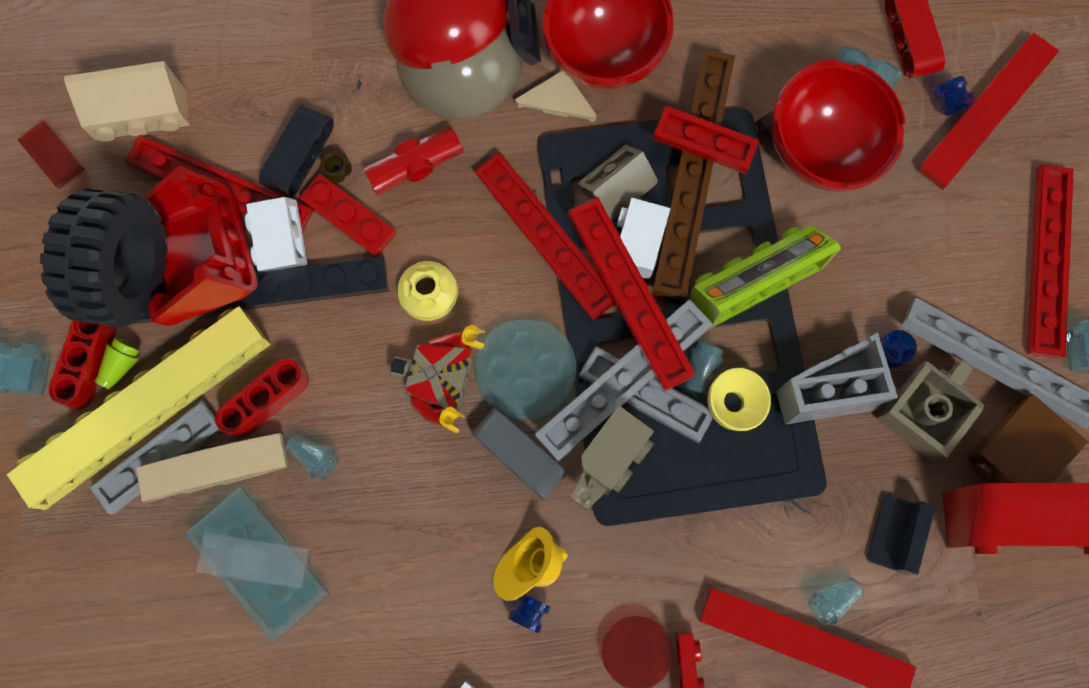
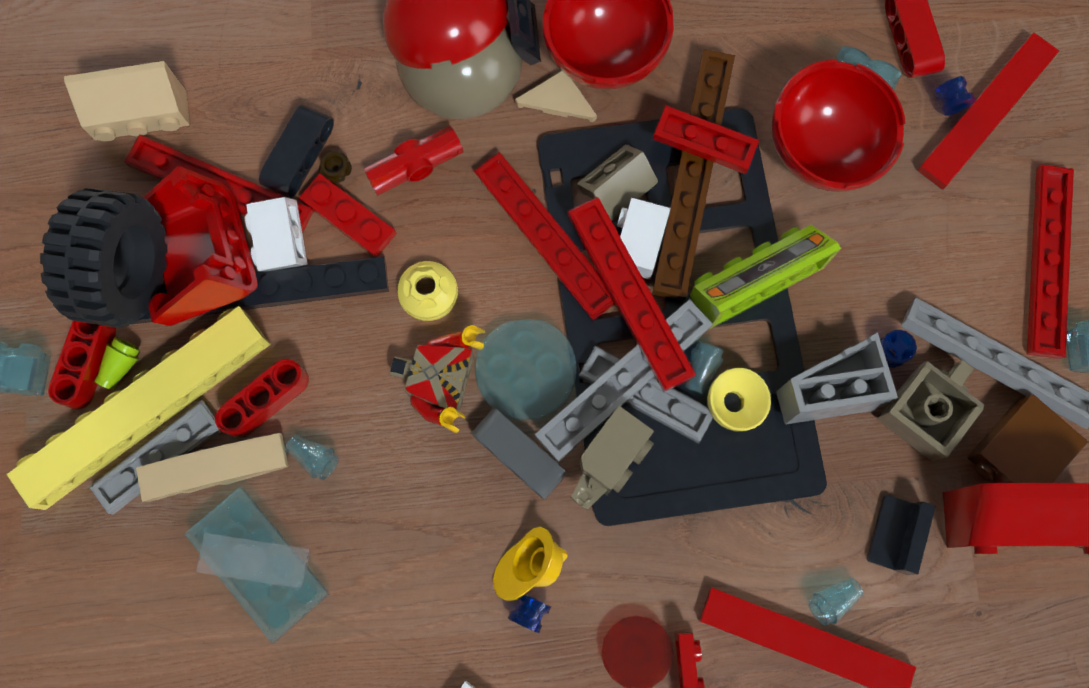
(51, 154): clear red tile -> none
(764, 125): dark brown plate -> none

